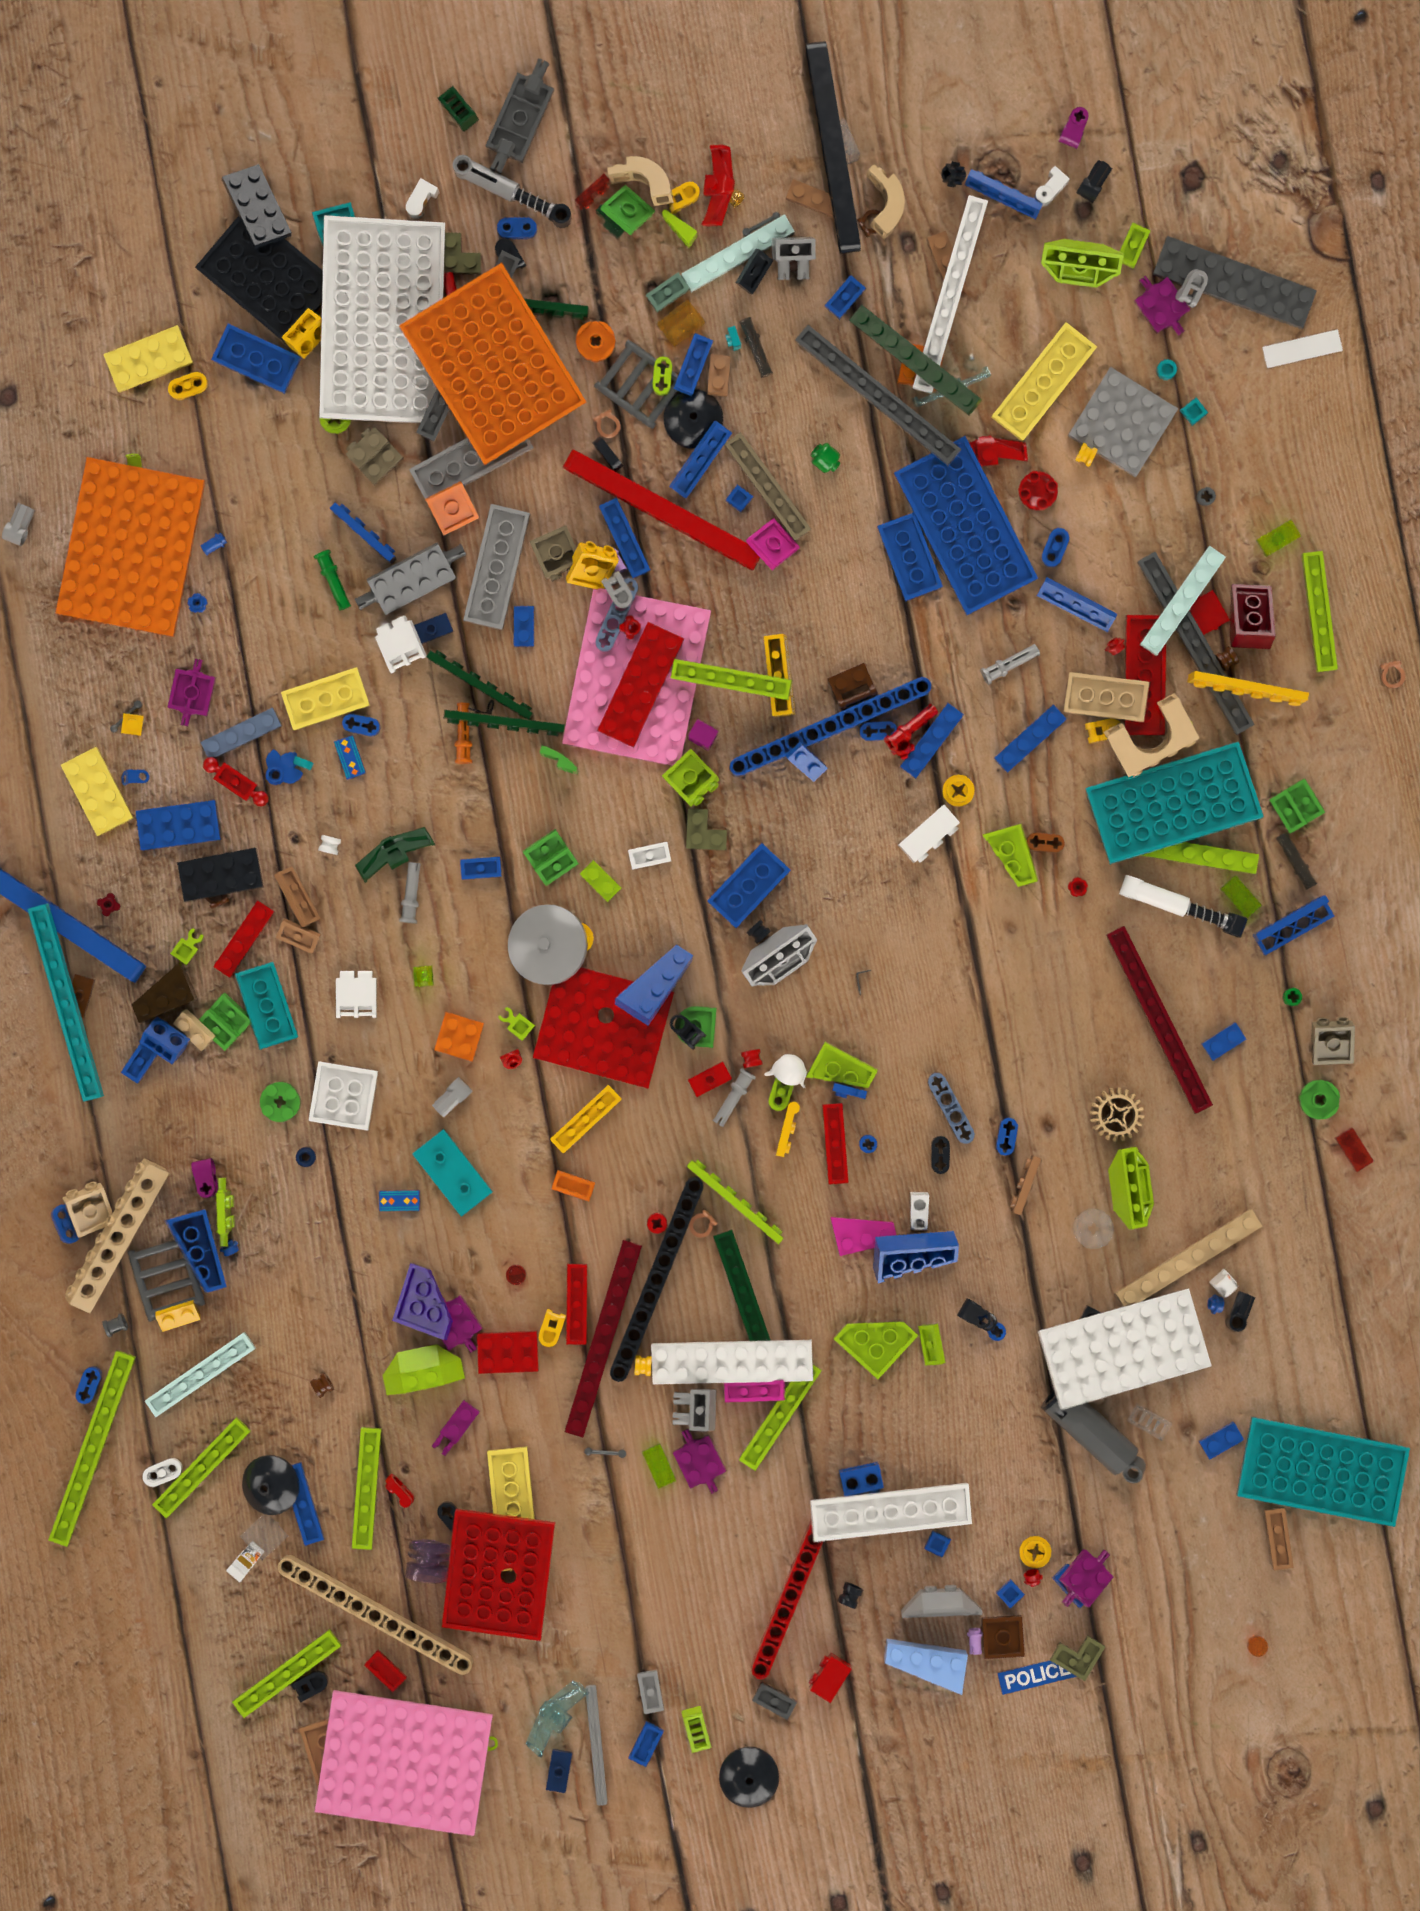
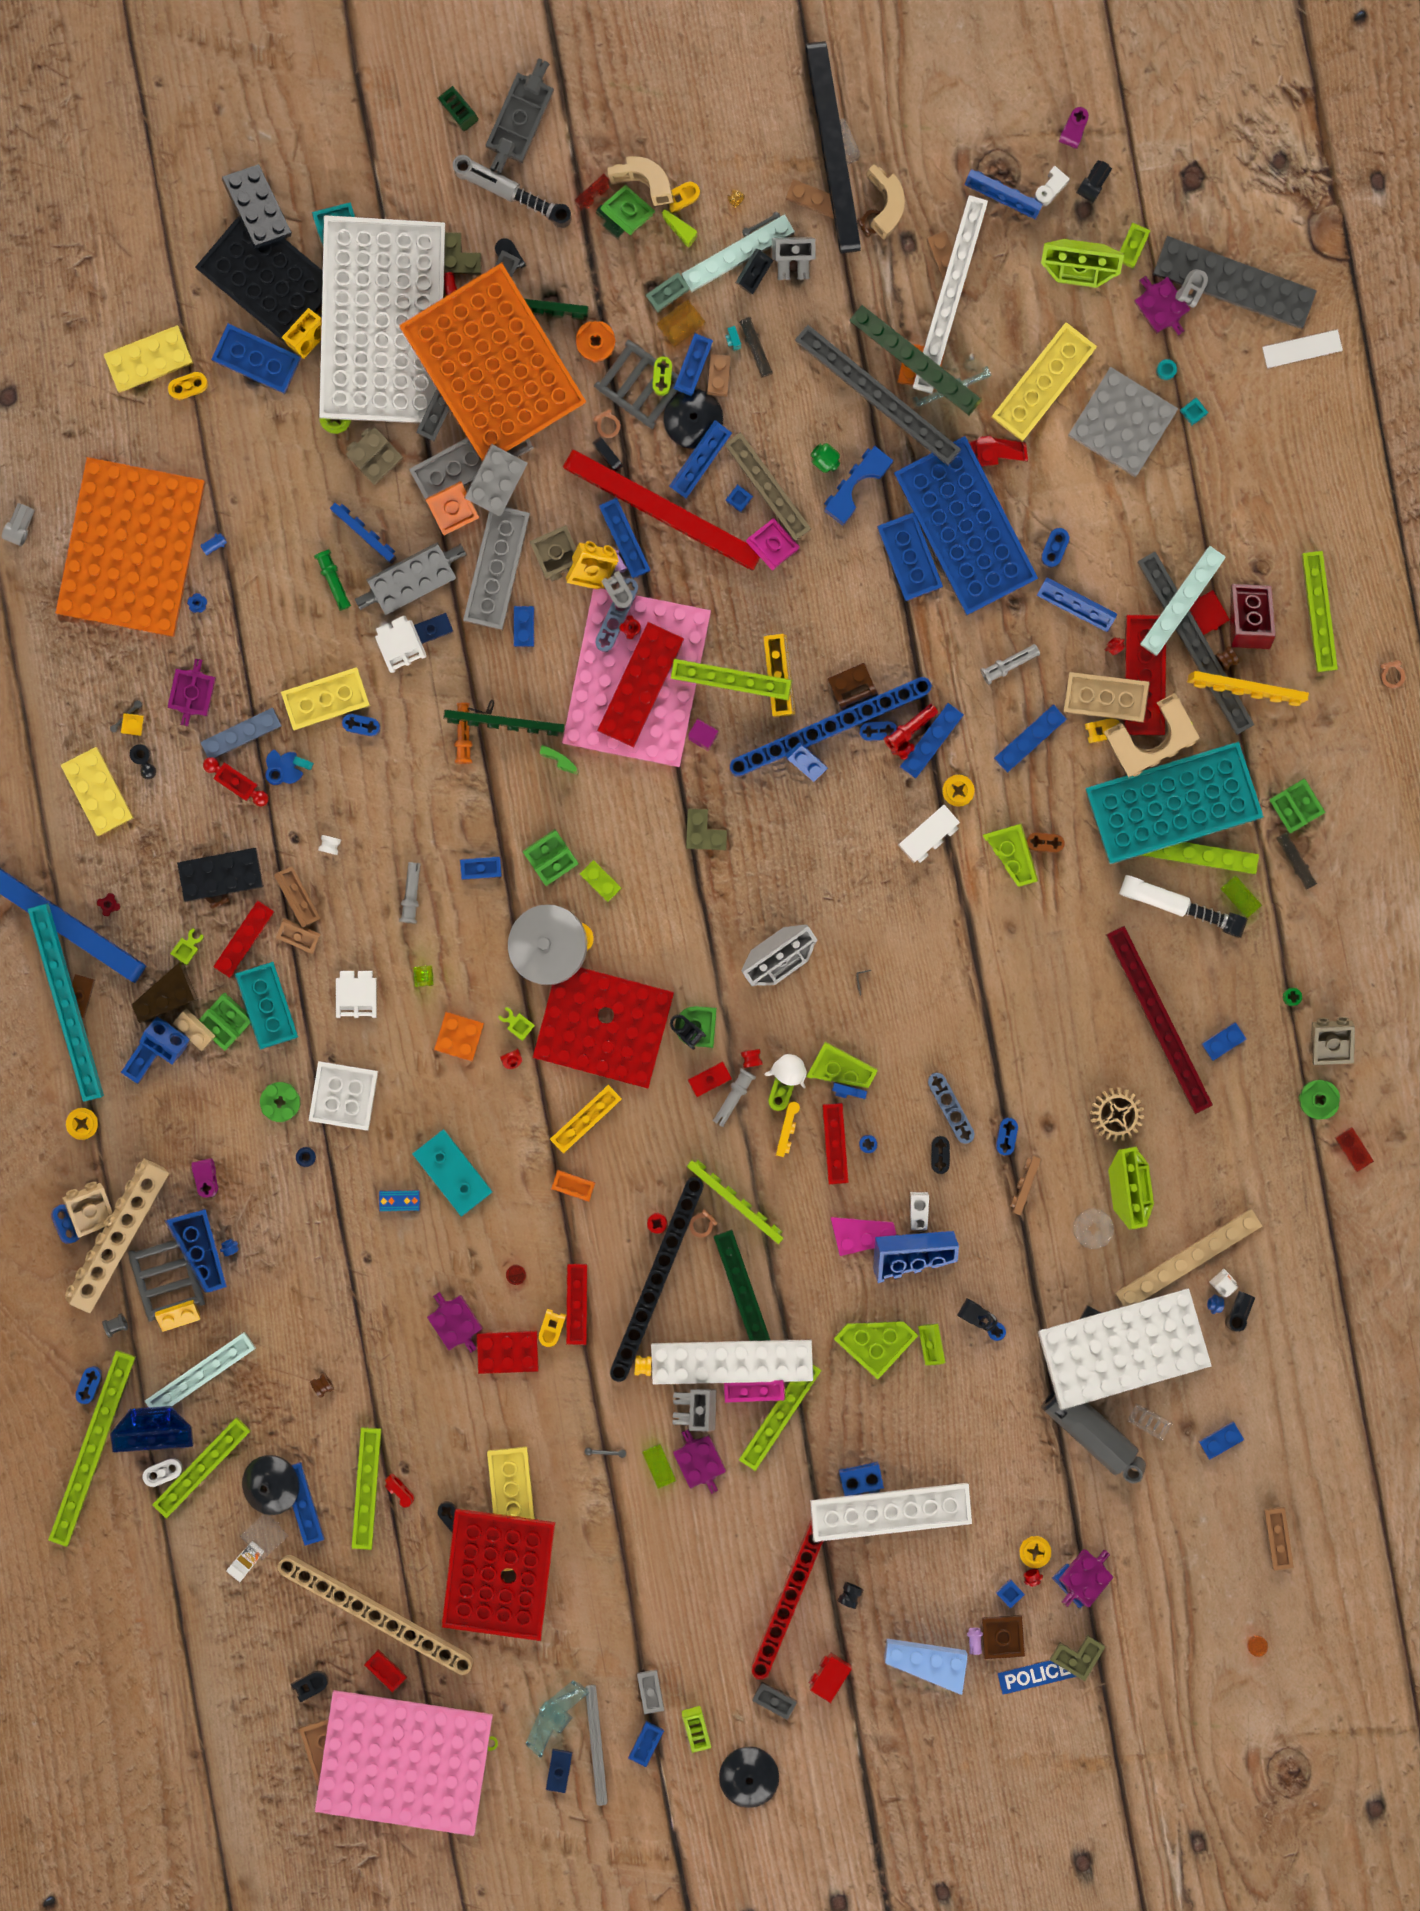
(72, 1123): none -> yellow gear
(132, 776): blue piece -> none
(134, 460): lime piece -> none
(147, 770): none -> black plate
(151, 1430): none -> clear blue wedge
(178, 825): blue plate -> none
(225, 1220): lime plate -> none
(286, 1673): lime plate -> none
(350, 757): blue tile -> none
(393, 851): dark green plate -> none
(420, 197): white leg -> none
(422, 1304): dark purple plate -> none
(422, 1369): lime wedge -> none
(428, 1558): wheel -> none
(455, 1094): light grey piece -> none
(457, 1425): magenta hinge -> none
(474, 680): dark green plate -> none
(495, 480): none -> light grey plate
(516, 230): blue plate -> none
(603, 1338): dark red plate -> none
(649, 855): white plate -> none
(653, 987): blue wedge -> none
(691, 778): lime plate -> none
(719, 185): red plate -> none
(748, 885): blue plate -> none
(758, 931): black wheel -> none
(845, 297): blue plate -> none
(873, 466): none -> blue arch
(937, 1543): blue tile -> none
(940, 1602): light grey wedge -> none
(953, 174): black gear -> none
(1038, 490): red dish -> none
(1077, 892): red plate -> none
(1086, 454): yellow wheel -> none
(1201, 501): dark grey bush -> none
(1278, 538): clear neon green plate -> none
(1290, 918): blue fence -> none
(1323, 1471): teal plate -> none

